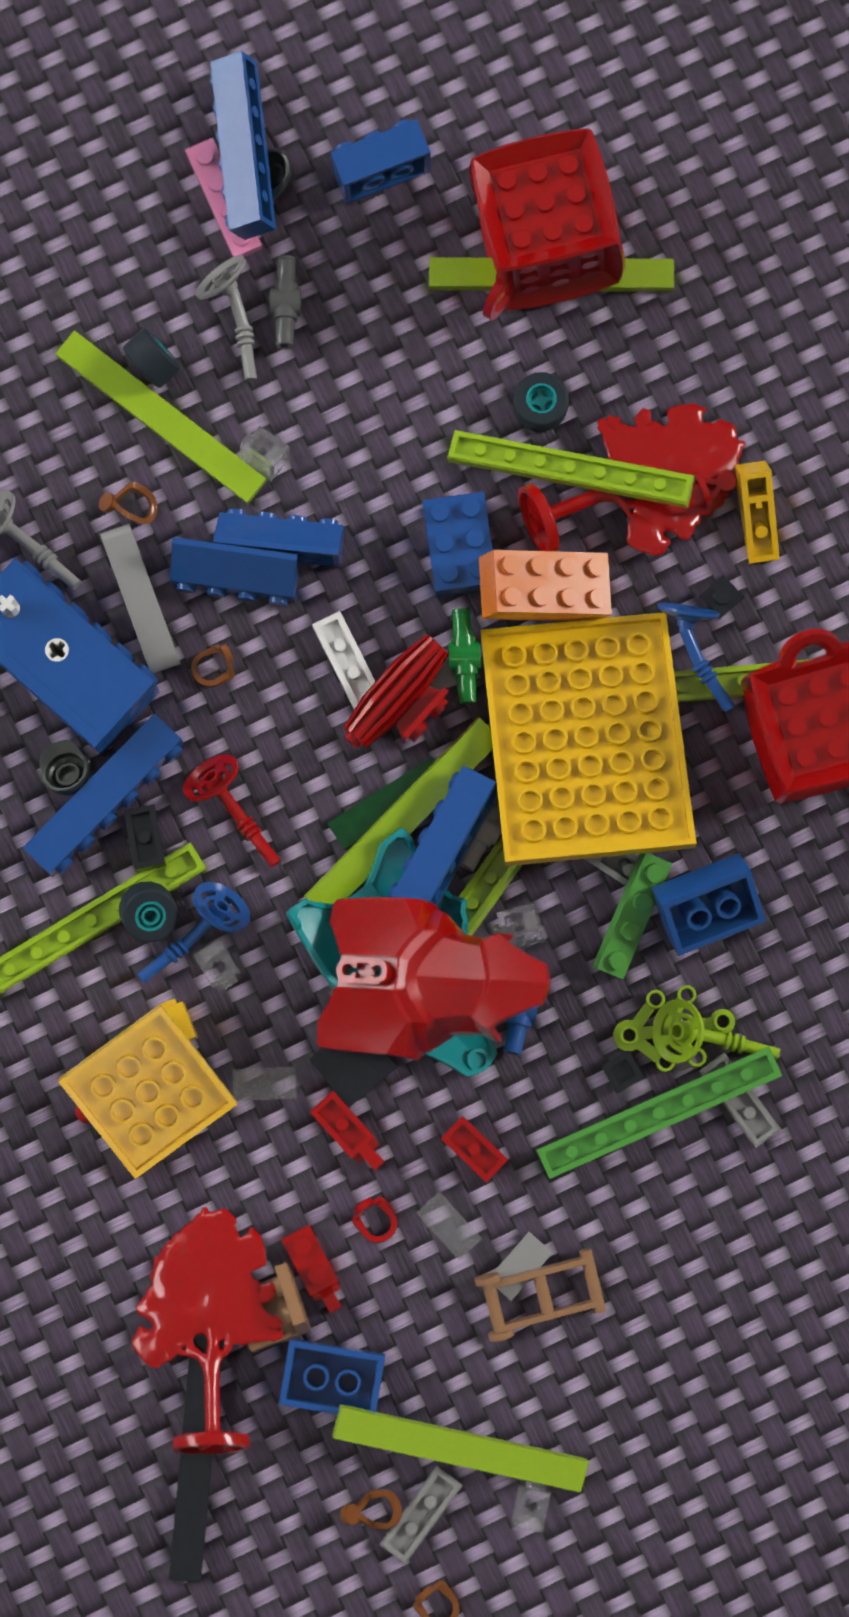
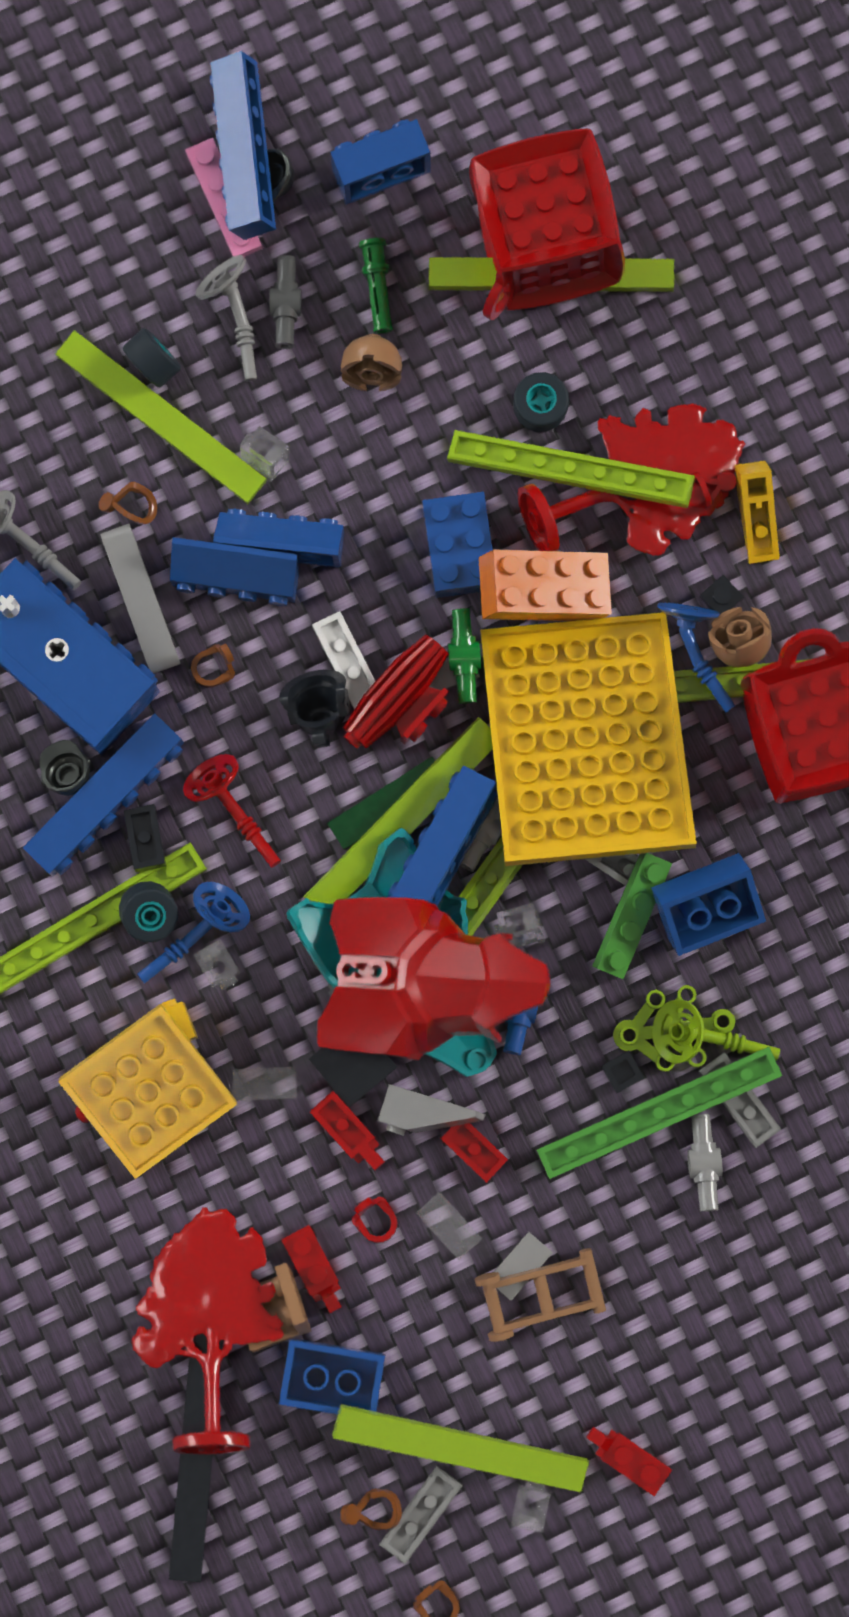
(317, 703): none -> black helmet
(371, 362): none -> medium nougat cylinder
(376, 270): none -> green pin
(421, 1113): none -> light grey slope
(630, 1460): none -> red hinge
(704, 1162): none -> light grey pin
(741, 637): none -> medium nougat cylinder

